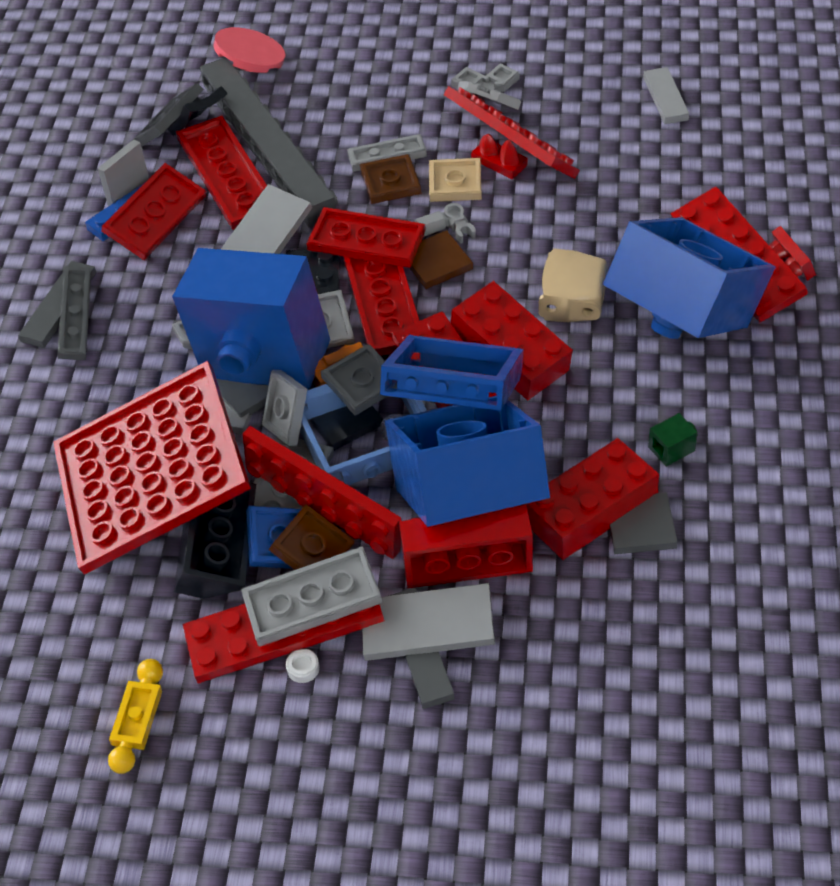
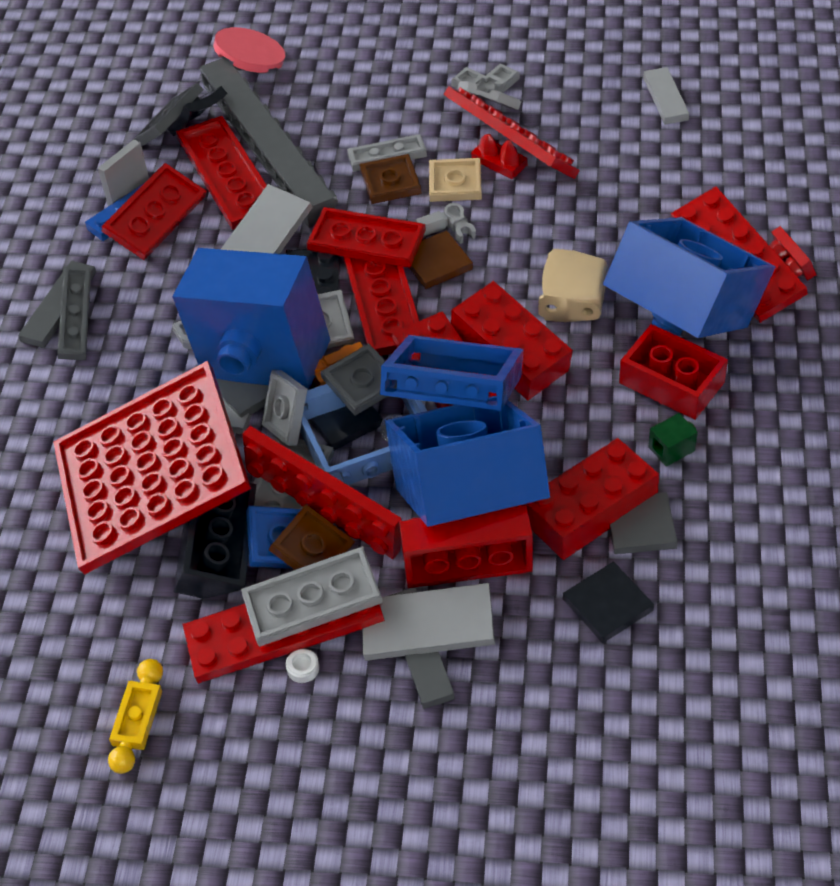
(608, 602): none -> black tile
(673, 371): none -> red brick

